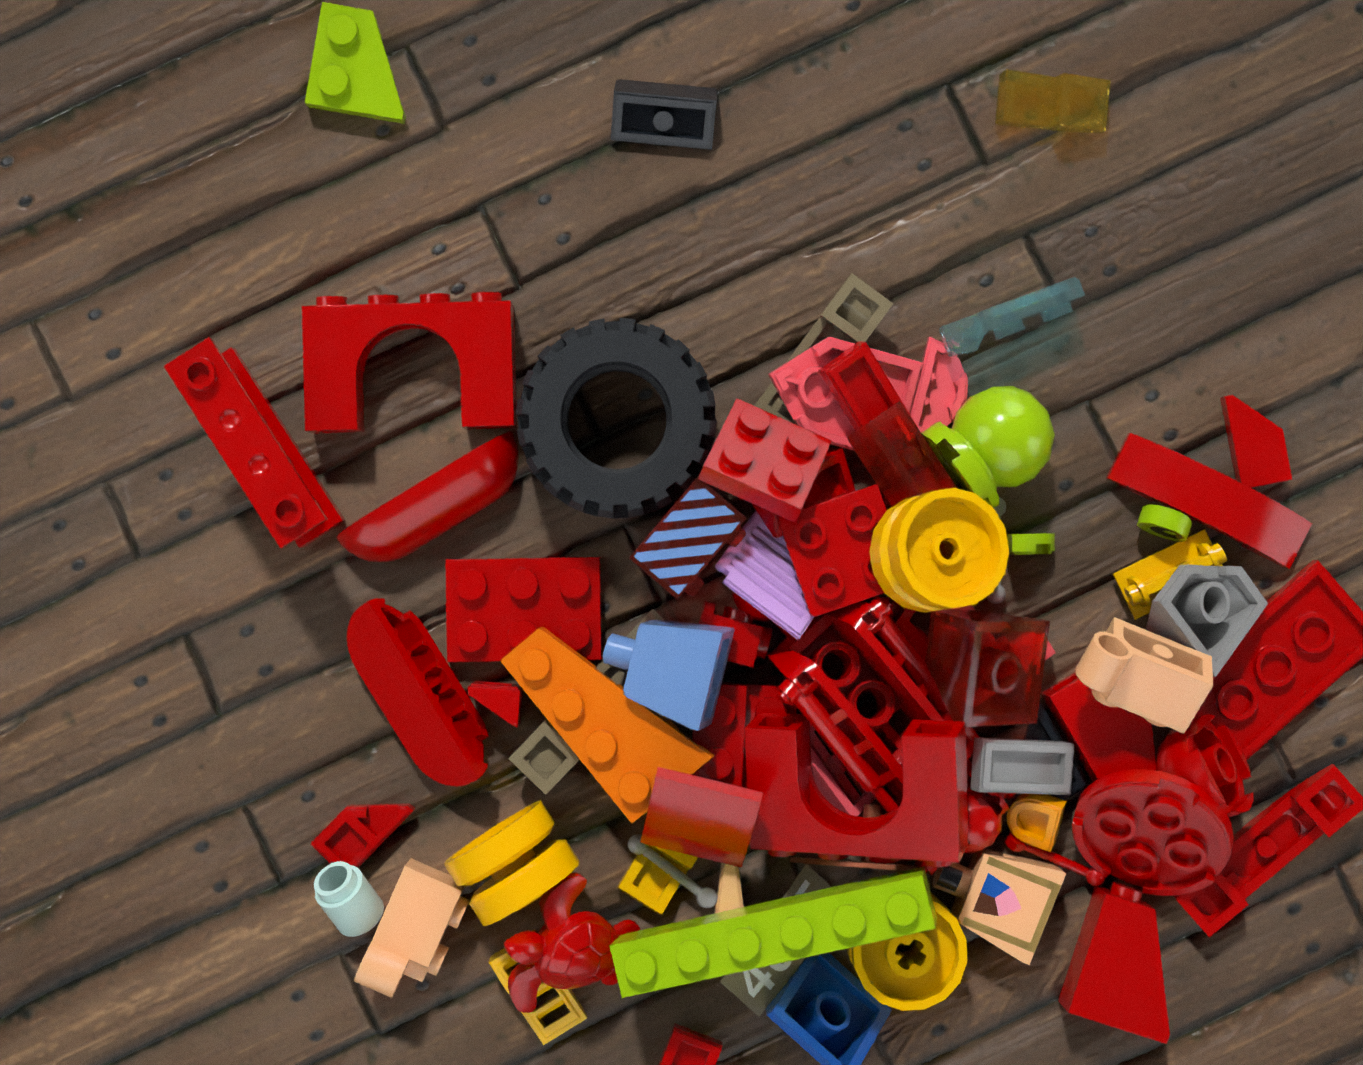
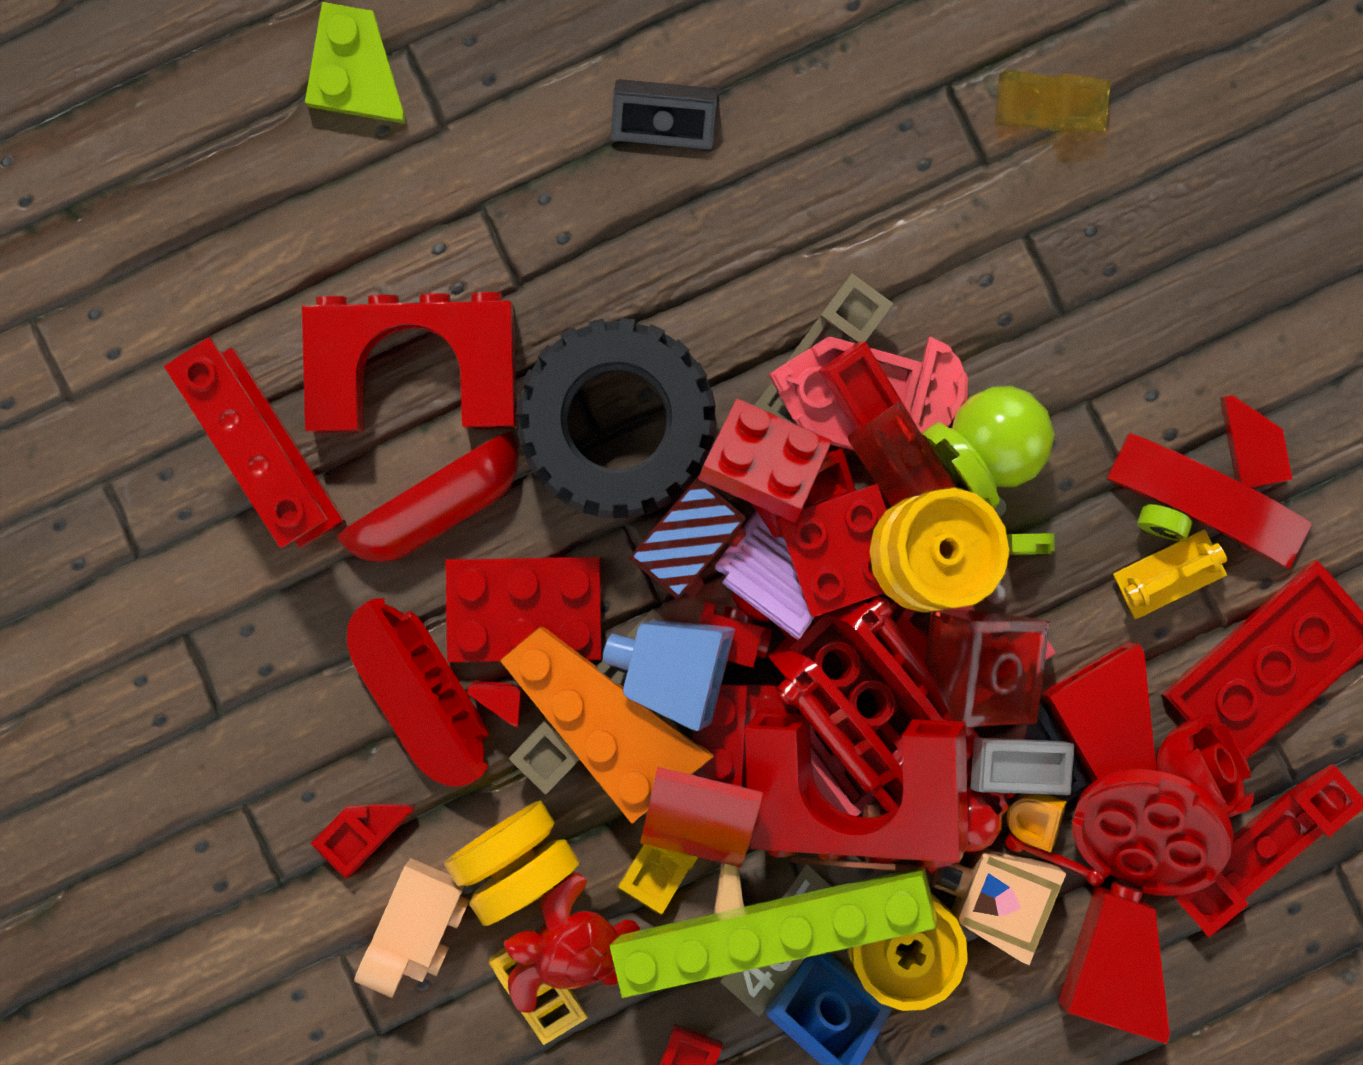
(348, 898): light aqua brick -> none
(705, 897): light grey hinge -> none
(1007, 318): clear light blue hinge -> none
(1146, 674): light nougat hinge -> none
(1207, 609): light grey slope -> none

